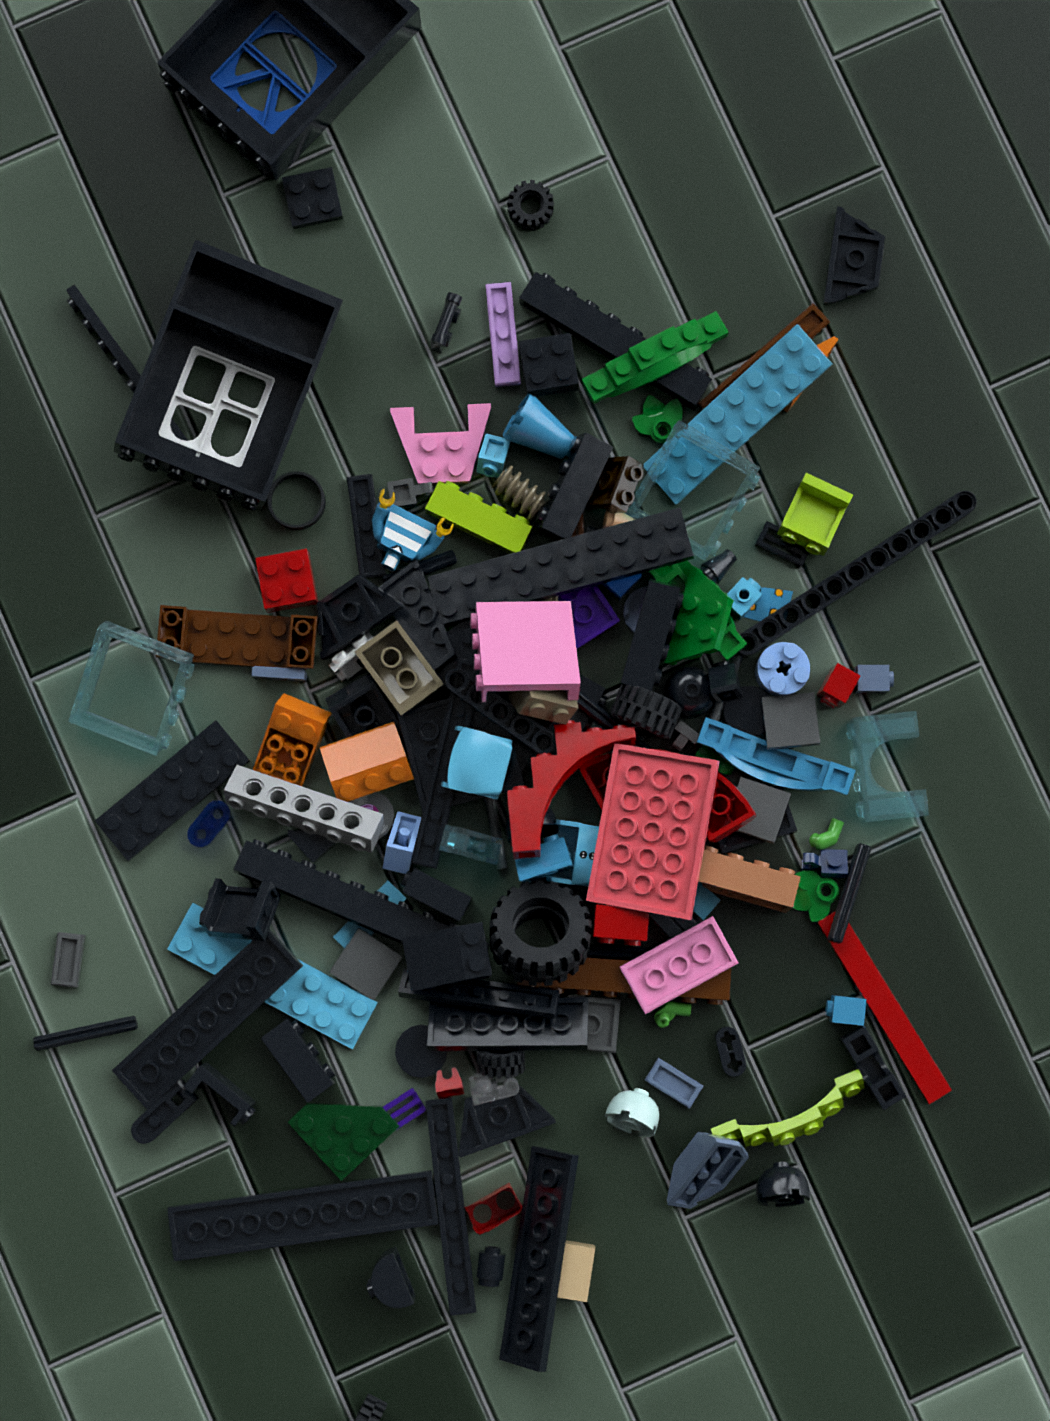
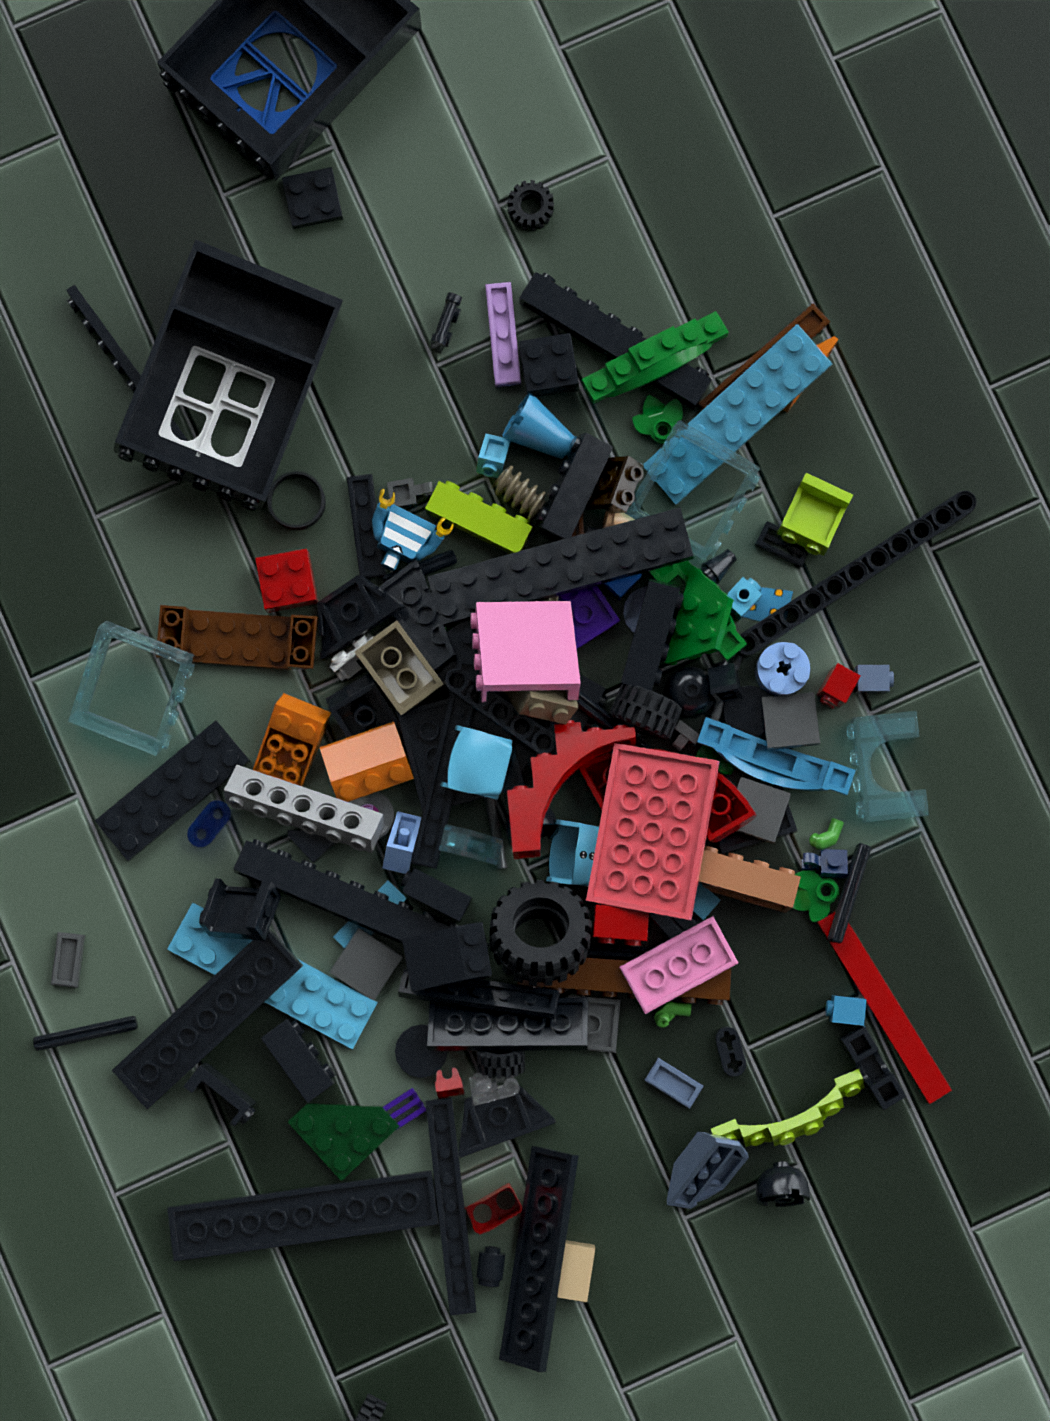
(162, 1113): black plate -> none
(277, 673): sand blue tile -> none
(391, 1281): black brick -> none
(442, 454): bright pink wing -> none
(553, 860): dark azure slope -> none
(633, 1111): light aqua cylinder -> none
(853, 259): black wing -> none

